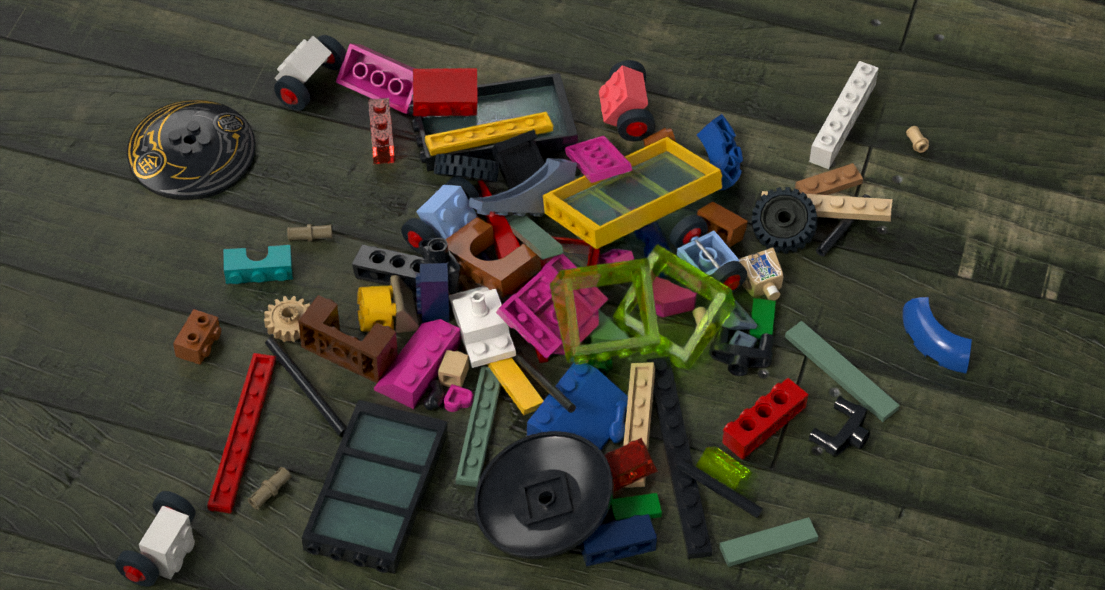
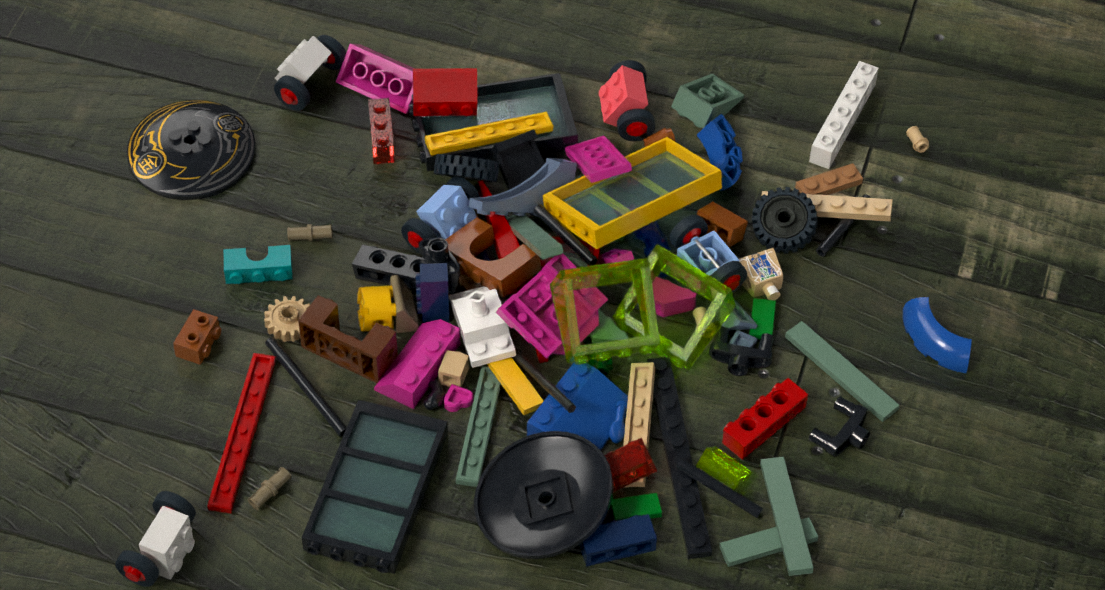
(565, 235): none -> black piece
(705, 99): none -> sand green slope
(786, 516): none -> sand green tile

